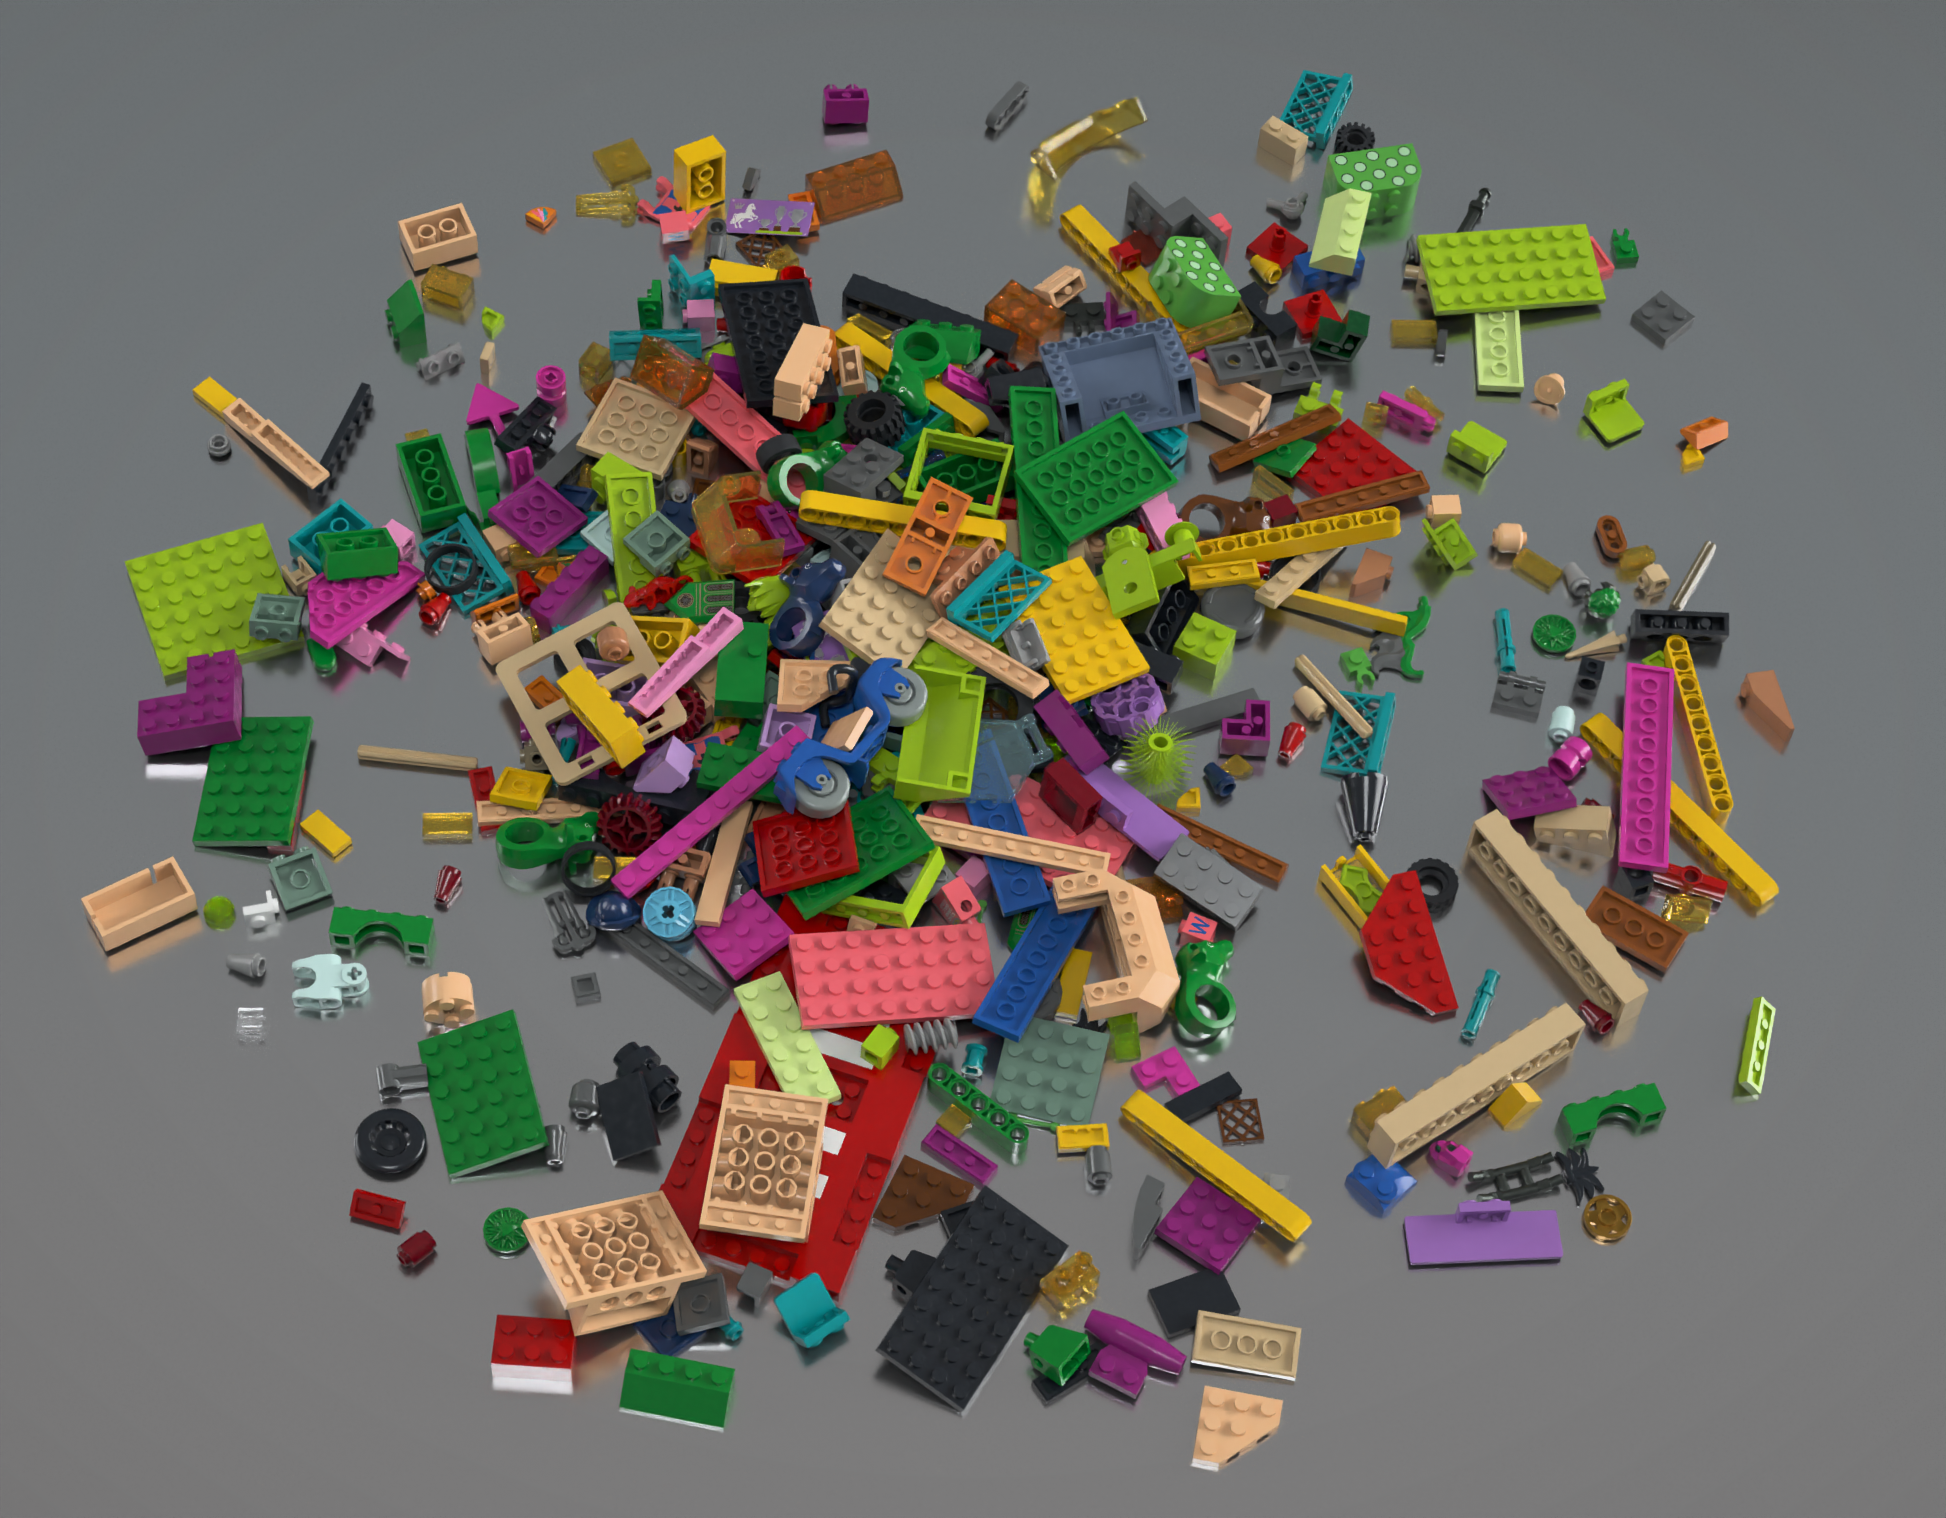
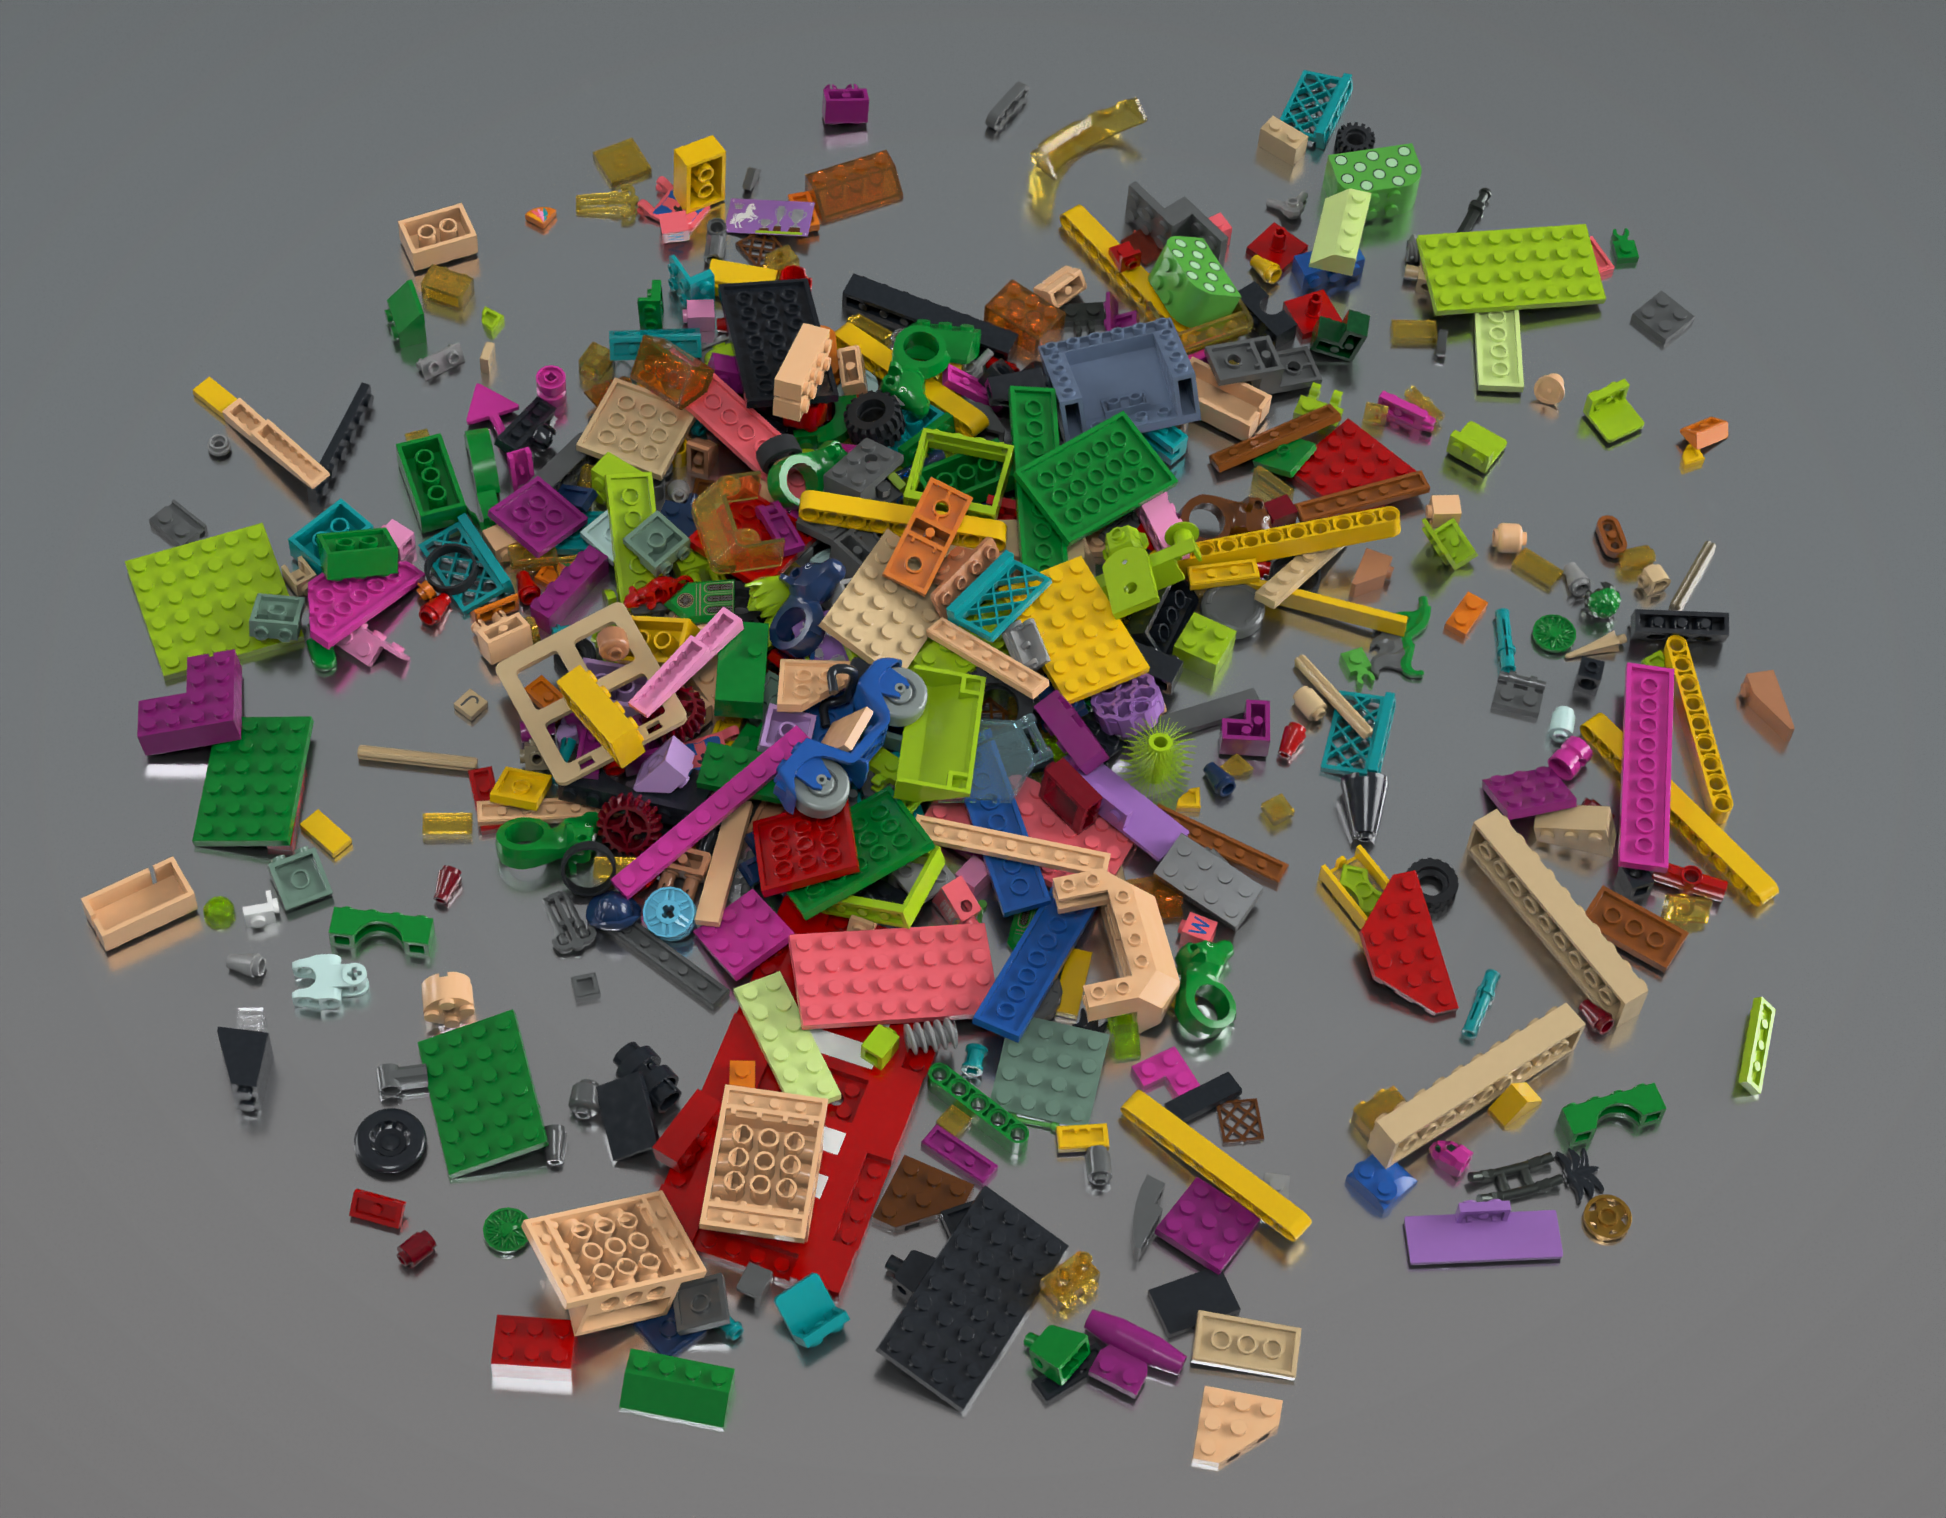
(177, 524): none -> dark grey plate
(248, 1065): none -> black slope
(470, 704): none -> tan tile
(688, 1131): none -> red brick
(1277, 809): none -> clear yellow plate
(1466, 615): none -> orange plate

